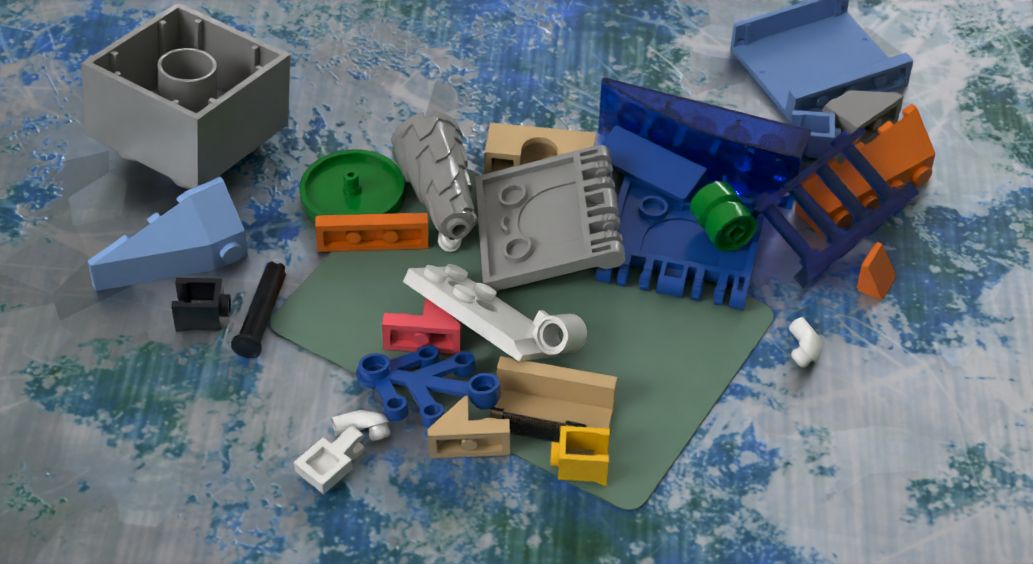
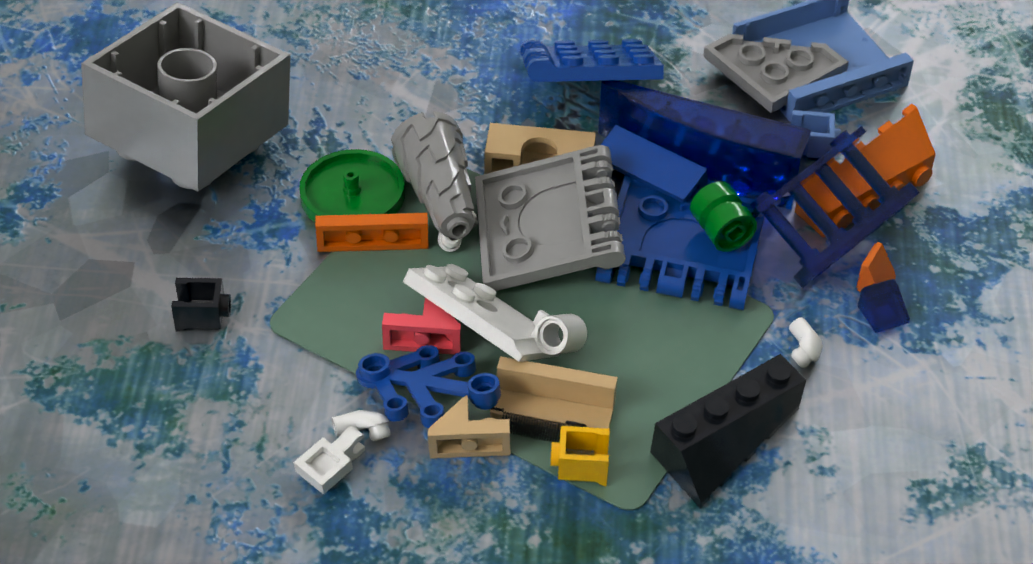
(186, 240): light blue wedge -> none
(248, 340): black axle -> none
(590, 62): none -> blue hinge
(726, 426): none -> black wedge
(772, 66): none -> light grey plate
(865, 110): light grey slope -> none
(883, 305): none -> clear blue slope

